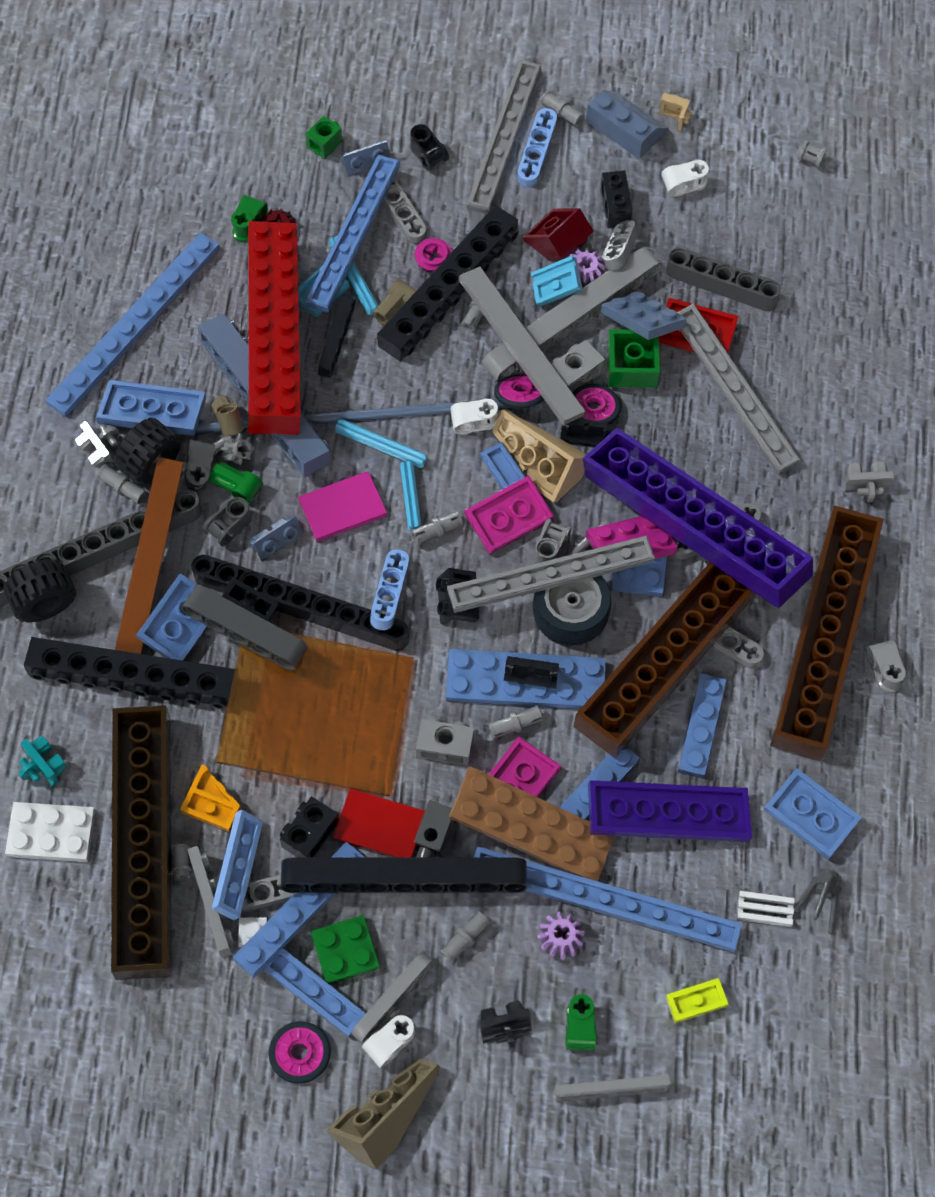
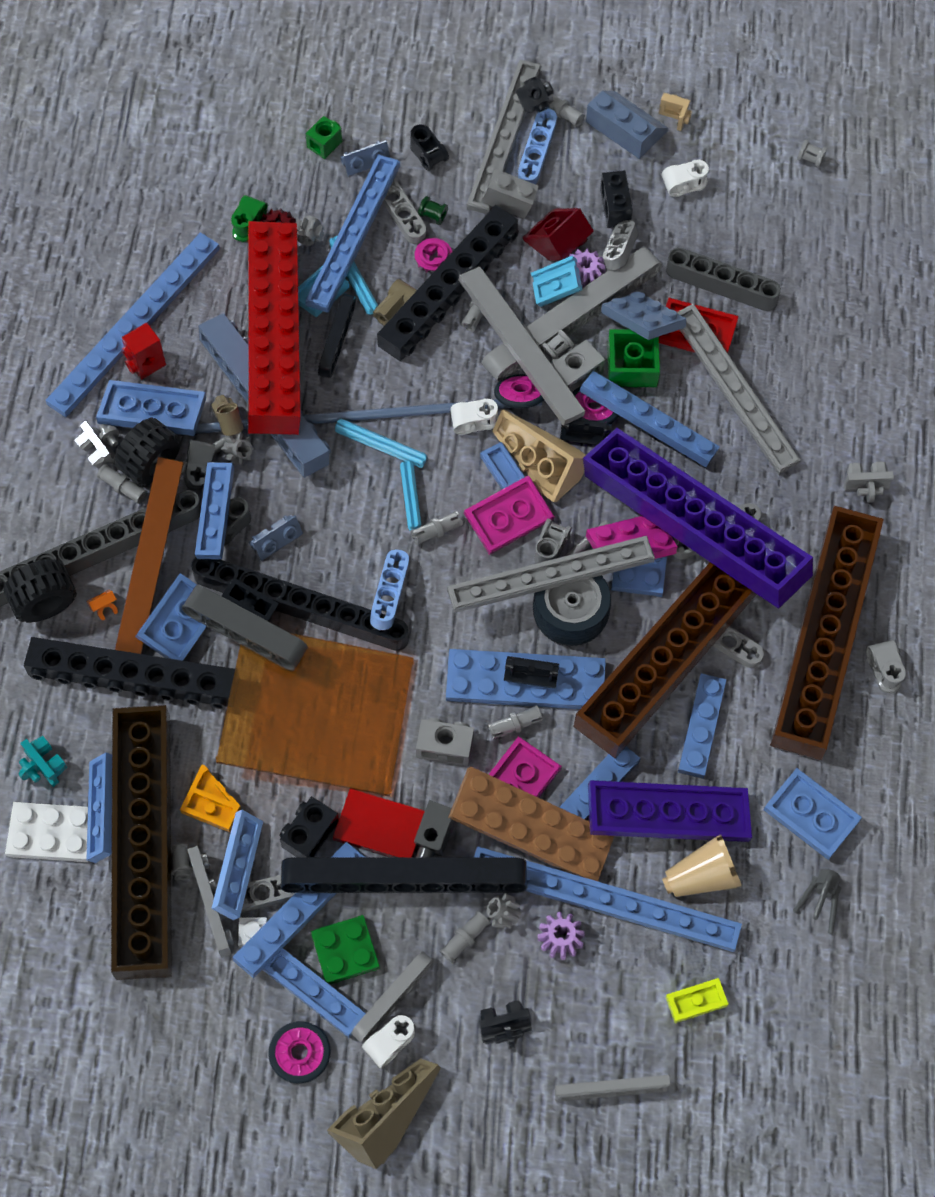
(99, 808): none -> medium blue plate
(102, 601): none -> orange tile
(143, 351): none -> red brick
(214, 511): none -> medium blue plate
(239, 484): green piece -> none
(309, 230): none -> light grey gear
(342, 506): dark pink tile -> none
(433, 210): none -> dark green bush
(450, 577): black bracket -> none
(503, 911): none -> light grey gear
(509, 193): none -> light grey brick
(528, 93): none -> black brick
(560, 337): none -> light grey bush
(580, 1028): green piece -> none
(649, 419): none -> medium blue plate
(703, 871): none -> tan cone
(773, 899): white tile -> none

